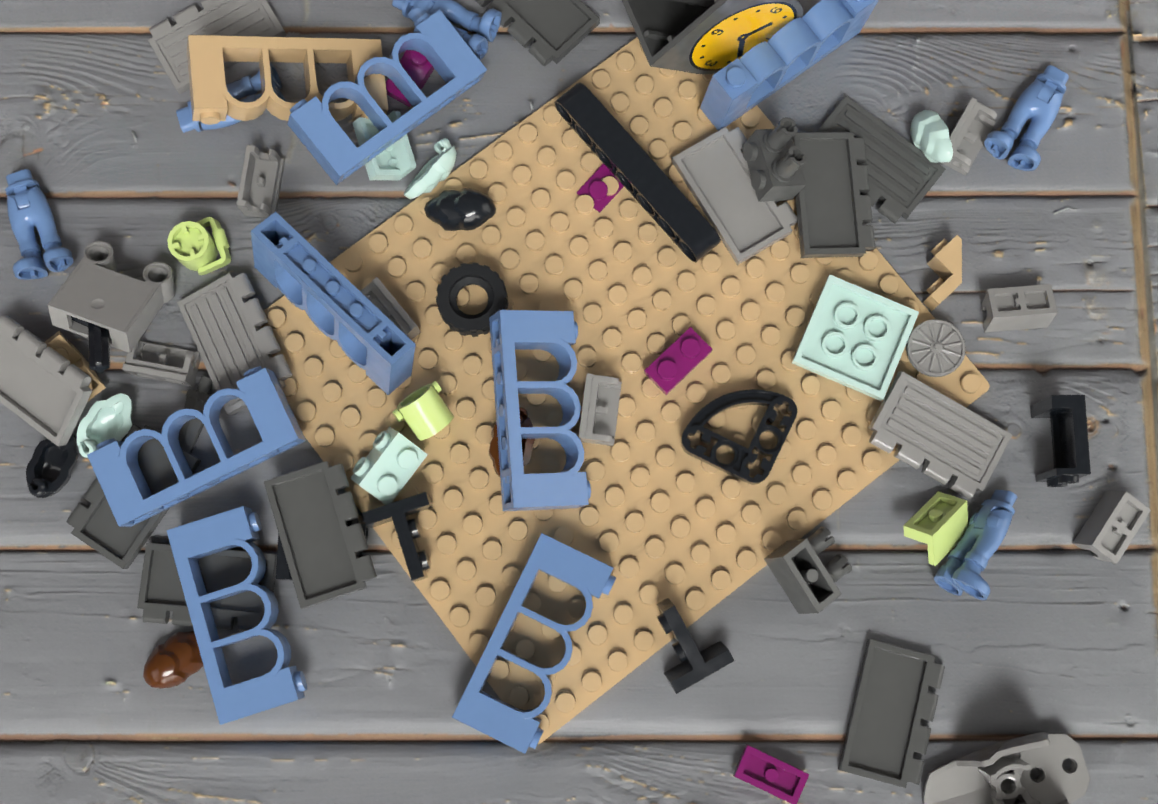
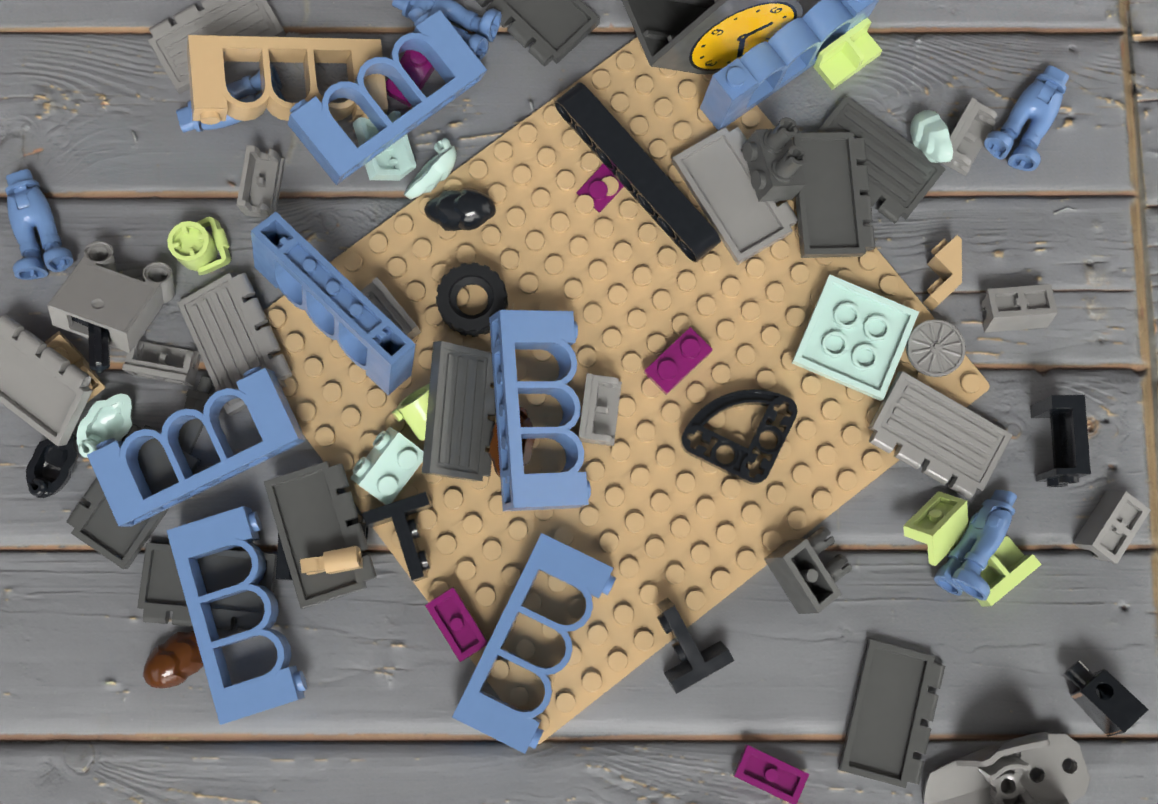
(333, 561): none -> tan bar
(456, 624): none -> magenta plate
(459, 413): none -> dark grey hinge
(847, 55): none -> yellowish green panel
(1006, 570): none -> yellowish green panel
(1116, 707): none -> black torso

